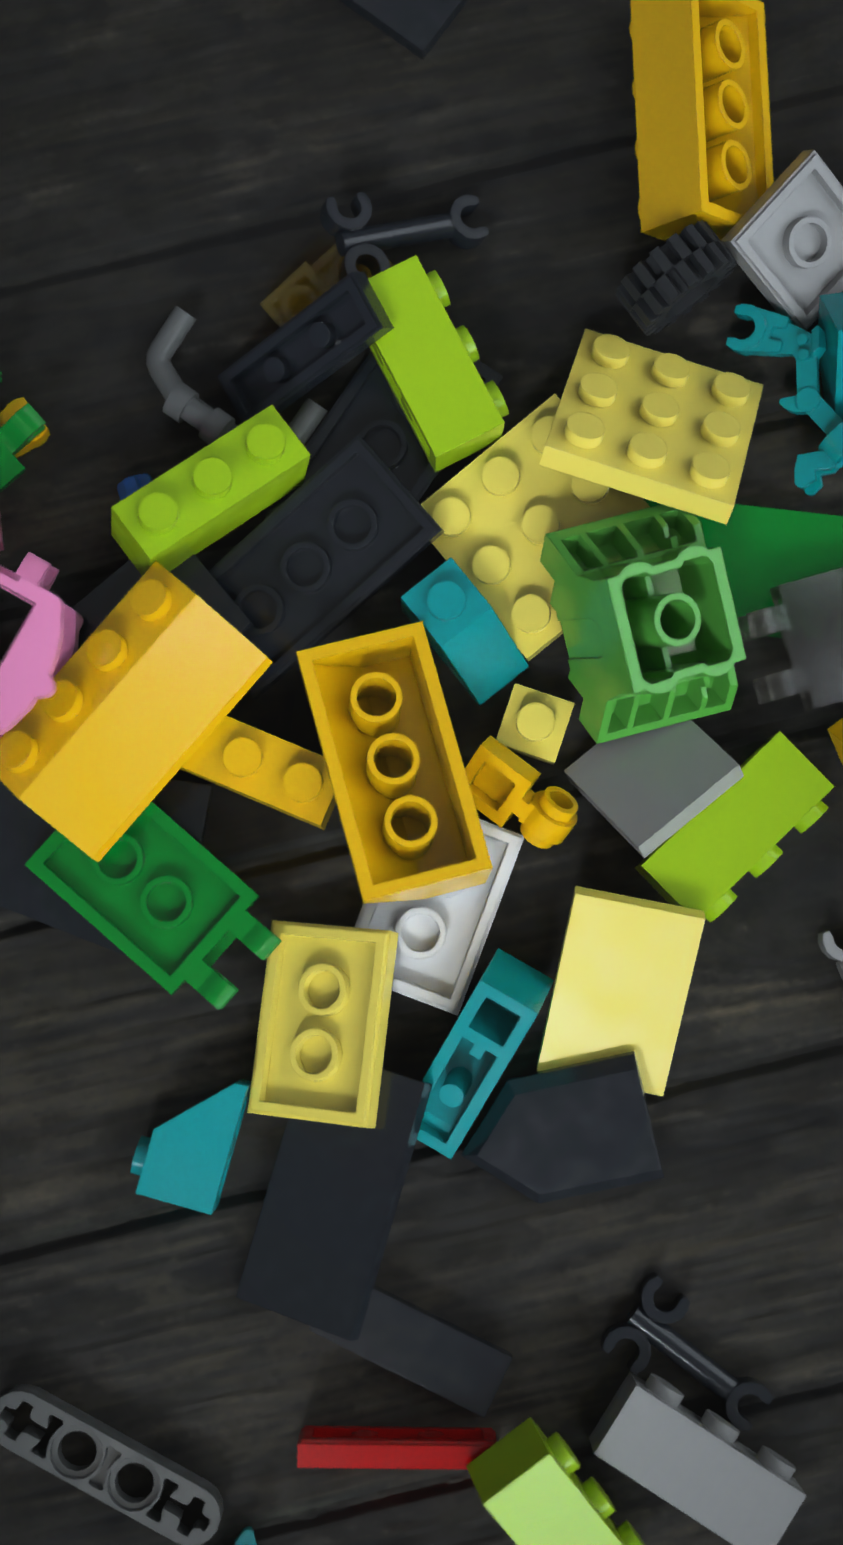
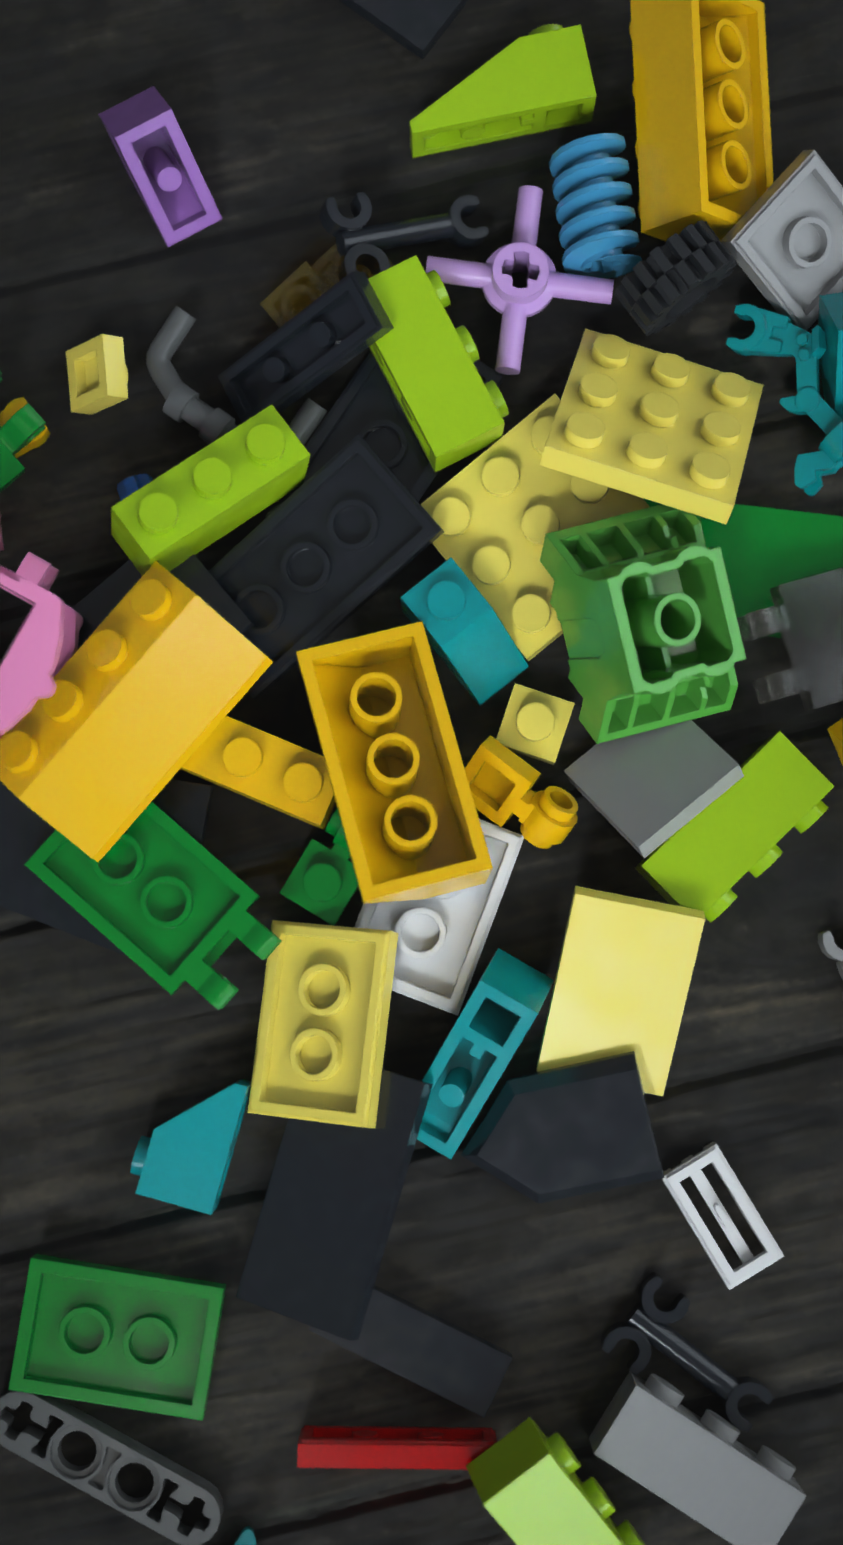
(97, 374): none -> light yellow plate
(117, 1337): none -> green plate
(161, 165): none -> medium lavender slope
(324, 877): none -> green plate
(523, 90): none -> lime slope
(541, 280): none -> lavender bar
(589, 208): none -> dark azure piece
(692, 1167): none -> white tile

